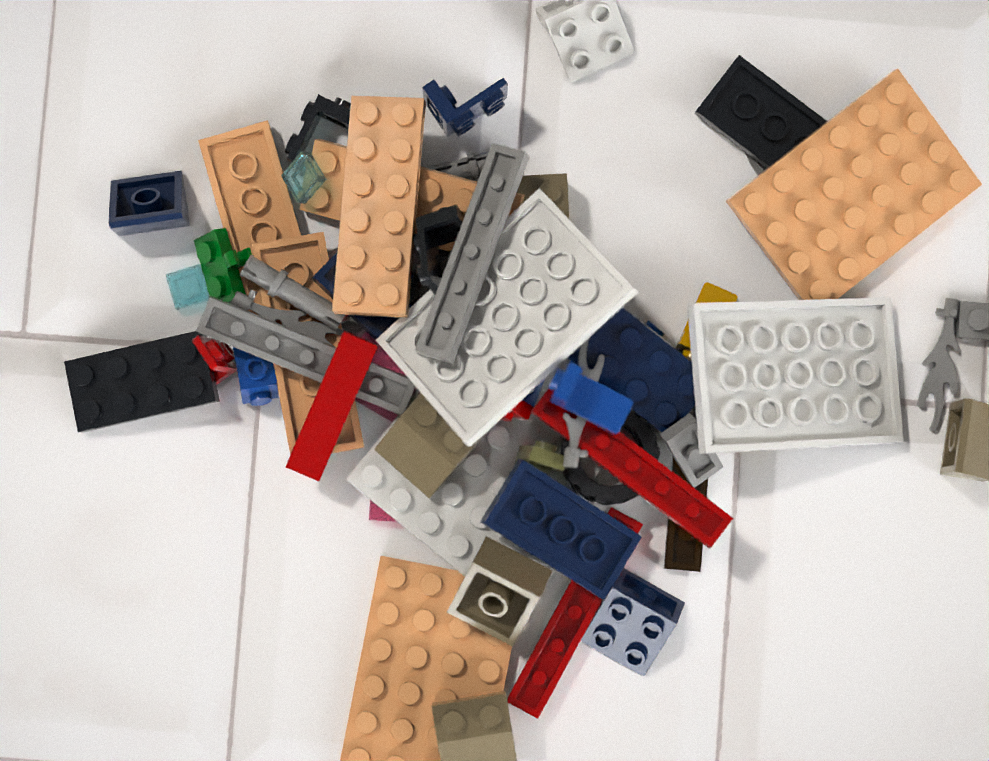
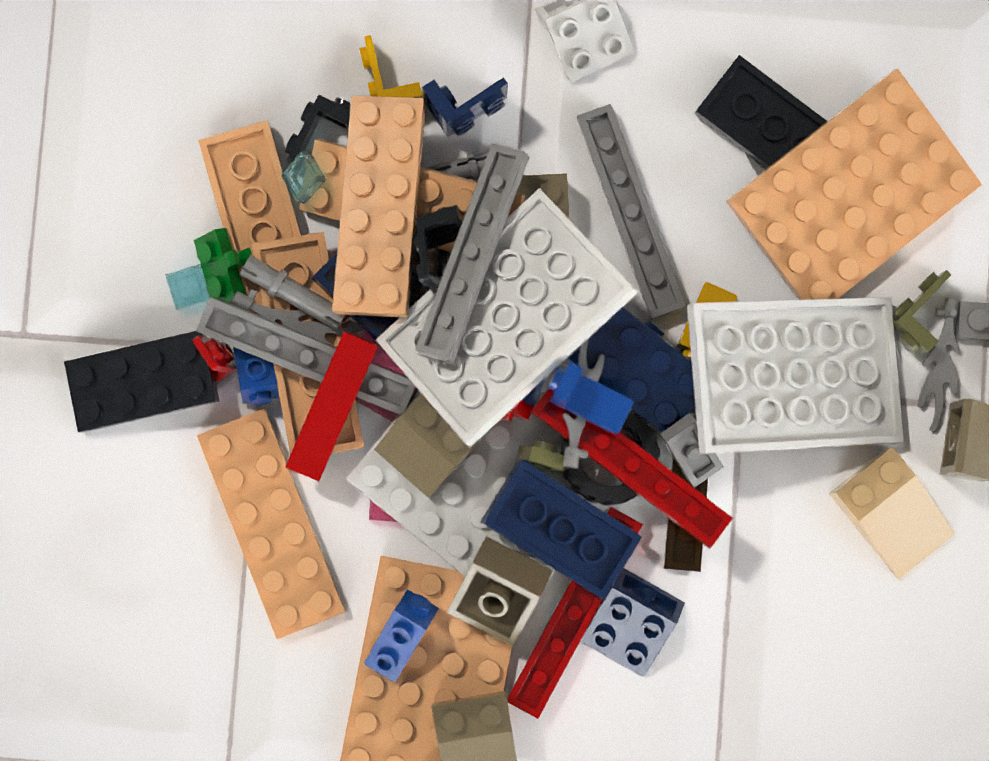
(148, 203): dark blue slope -> none
(271, 523): none -> light nougat plate
(376, 87): none -> yellow bracket
(401, 635): none -> blue bracket
(631, 211): none -> light grey plate
(893, 512): none -> tan slope
(913, 334): none -> olive bracket

